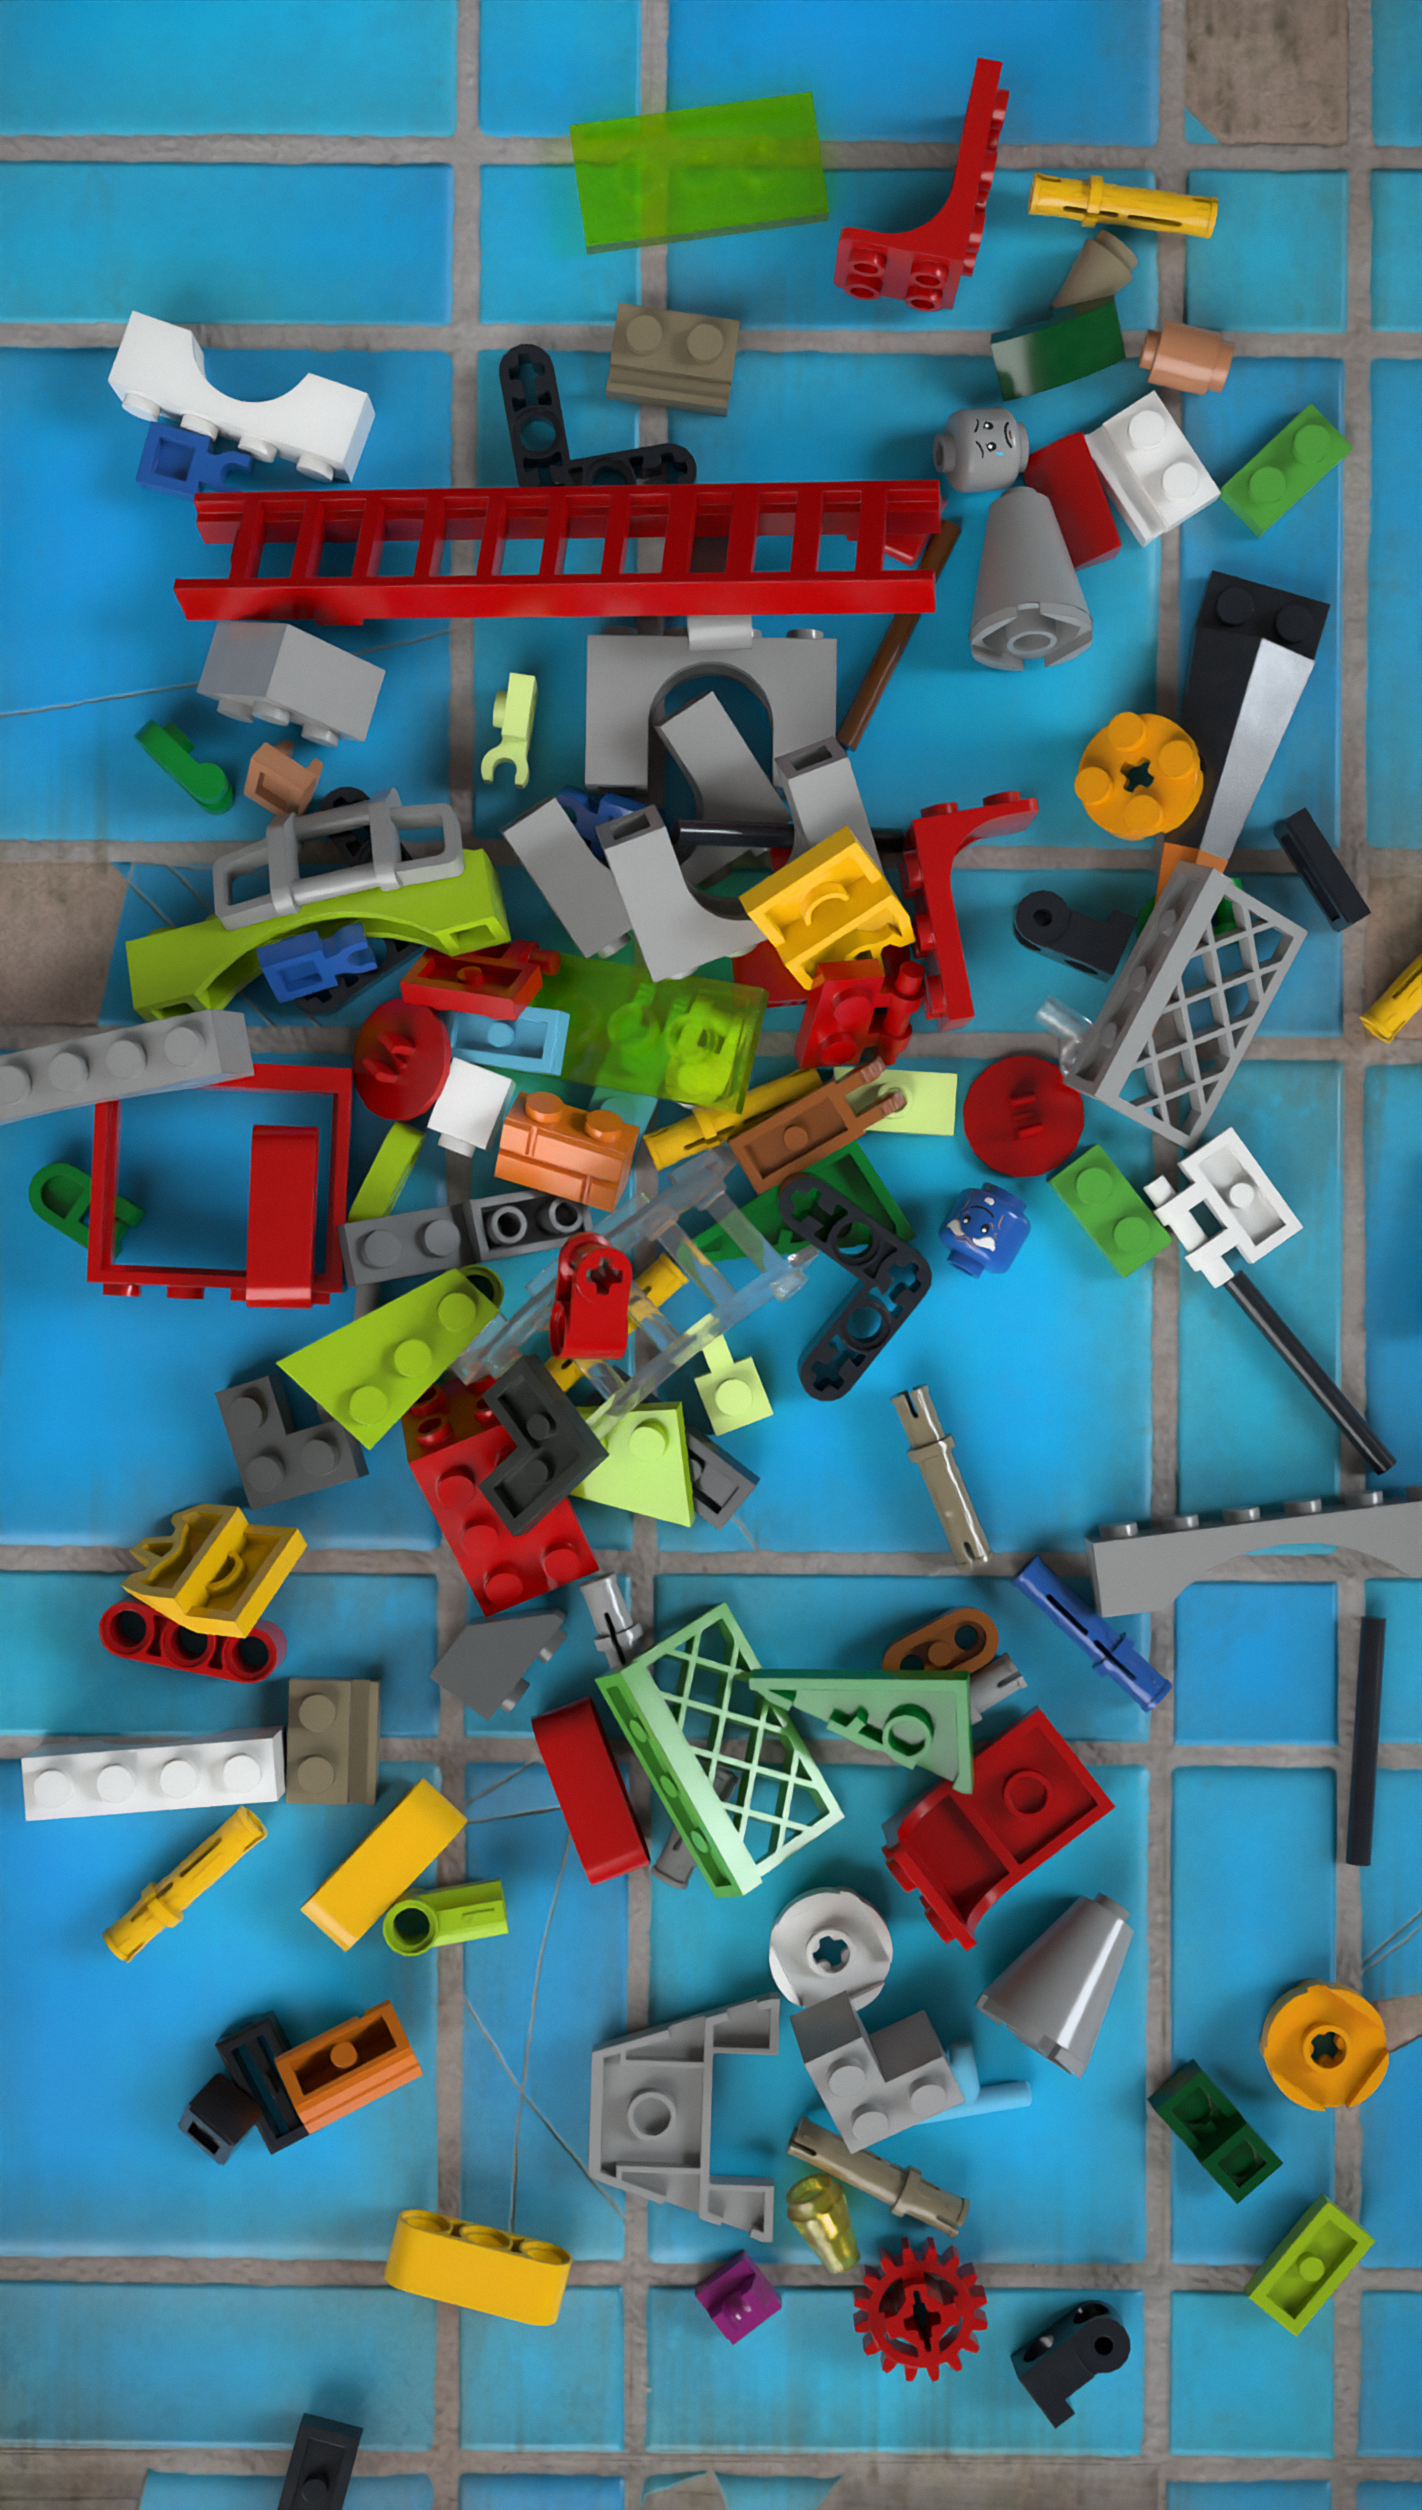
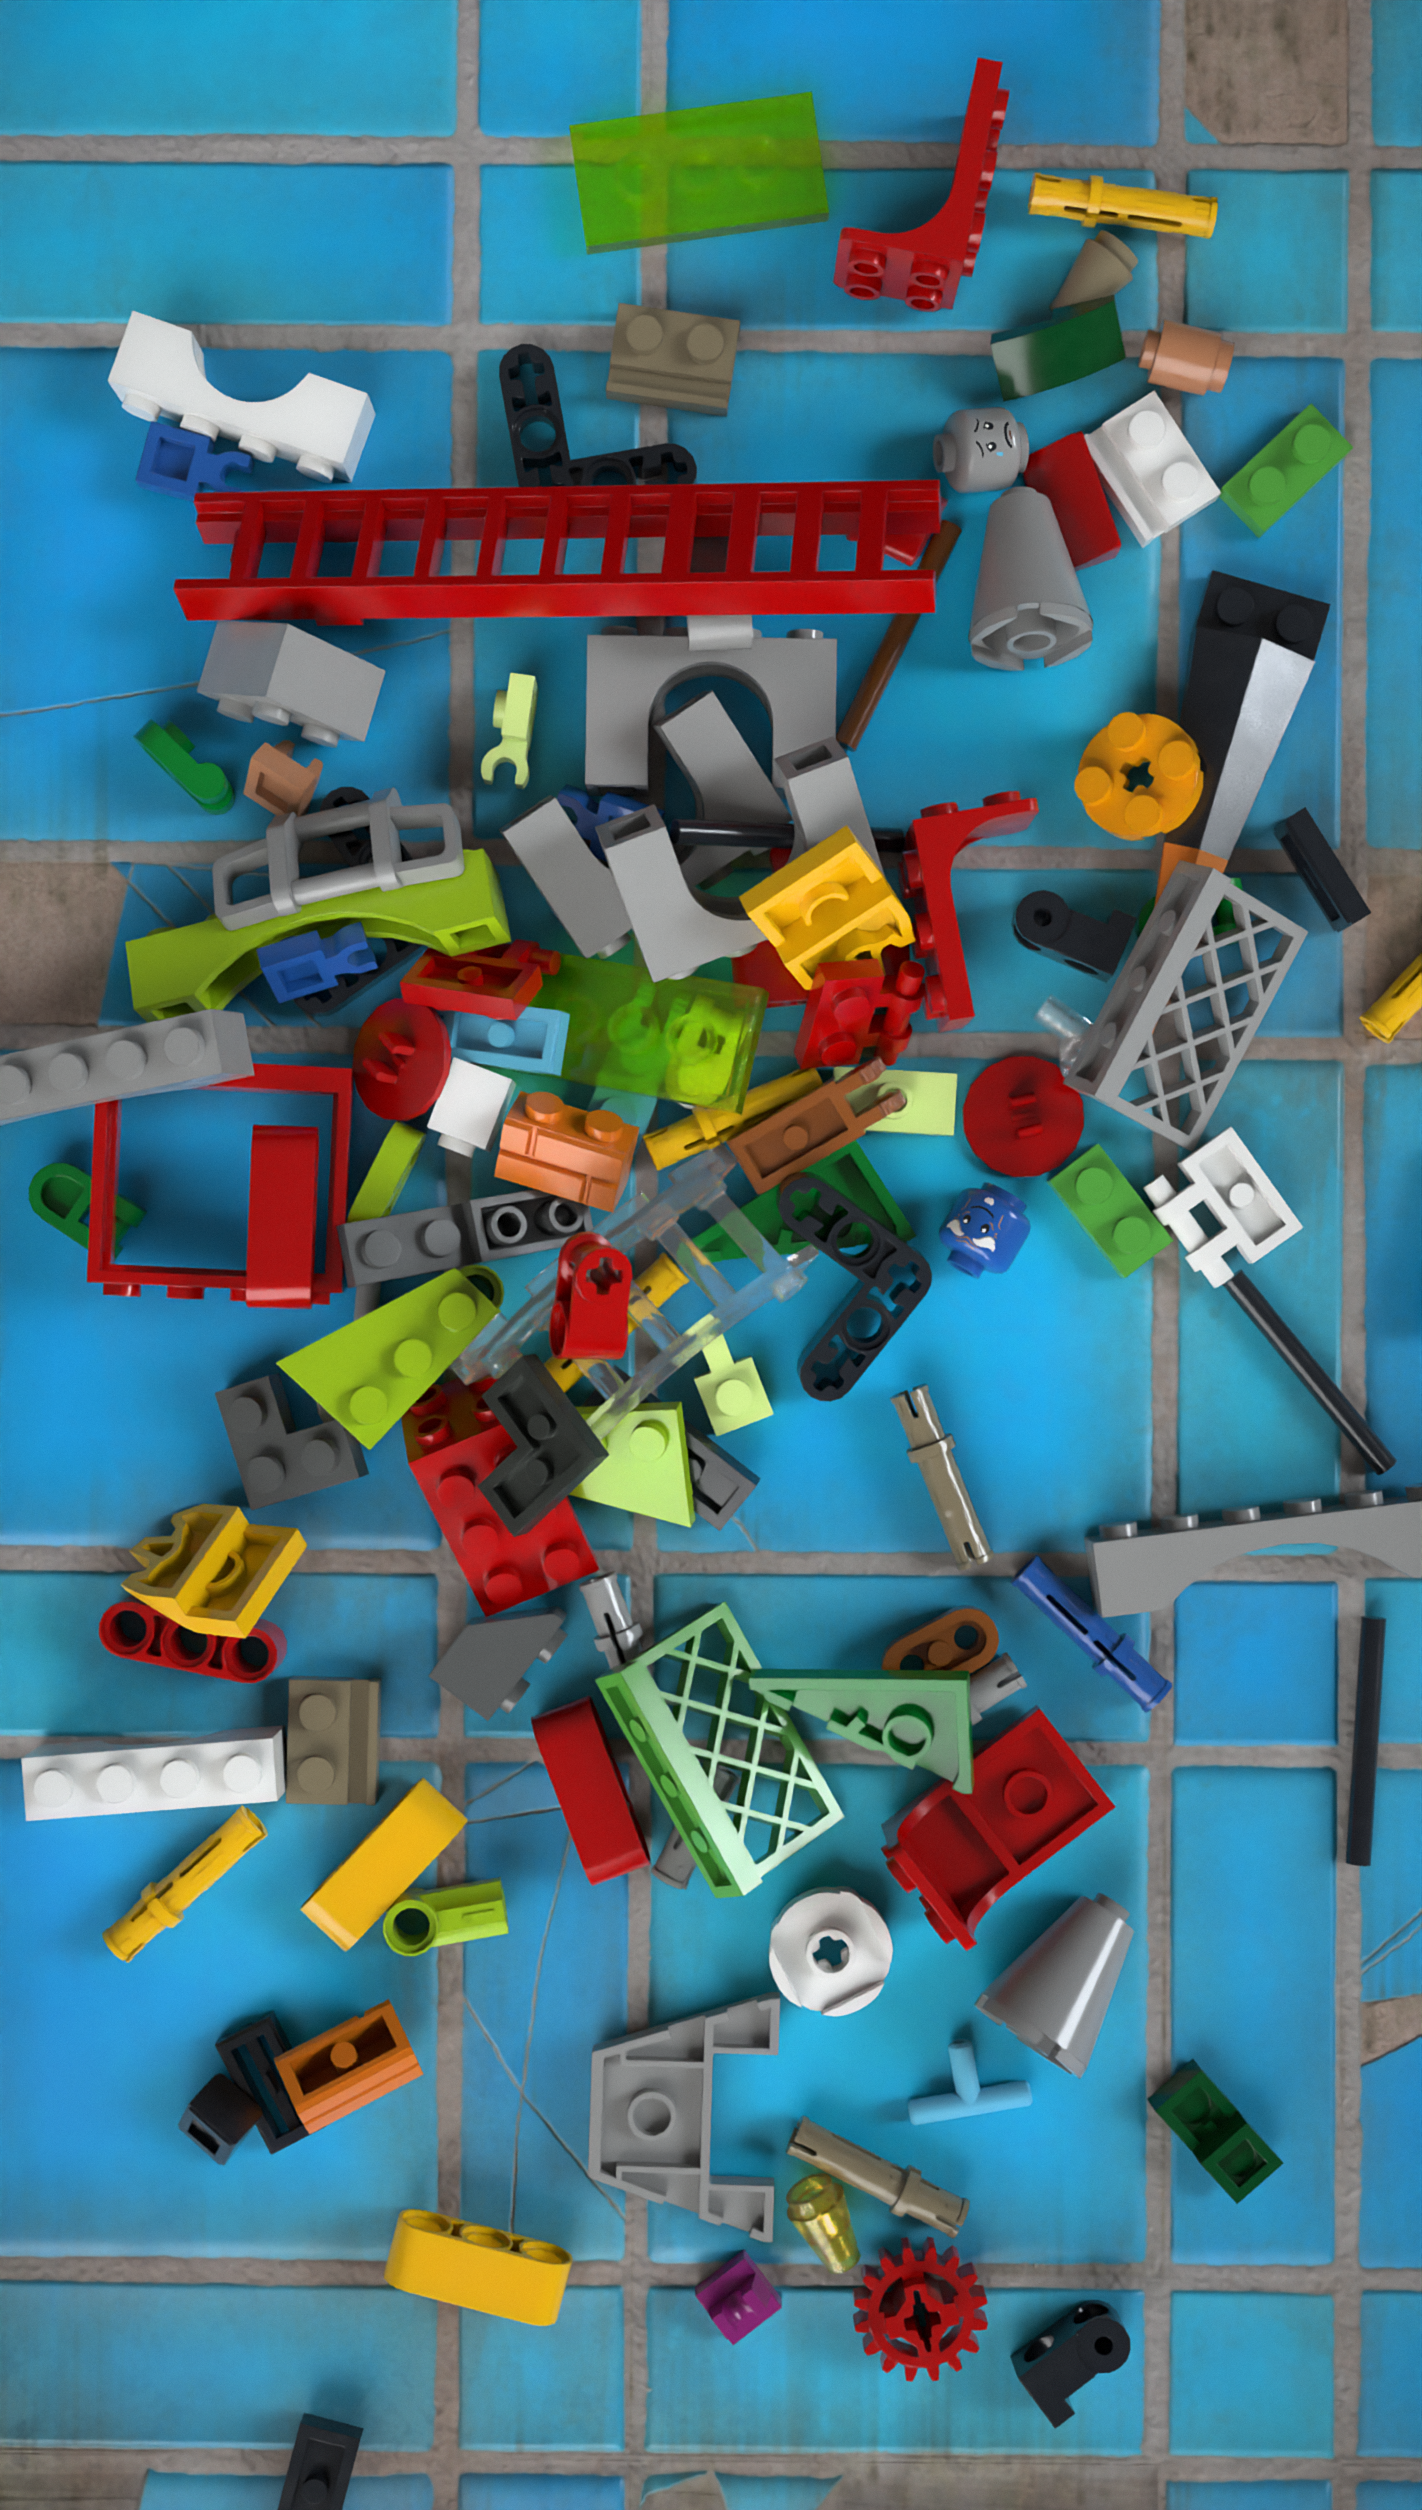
(878, 2079): light grey brick -> none
(1309, 2265): lime plate -> none
(1328, 2081): light orange plate -> none

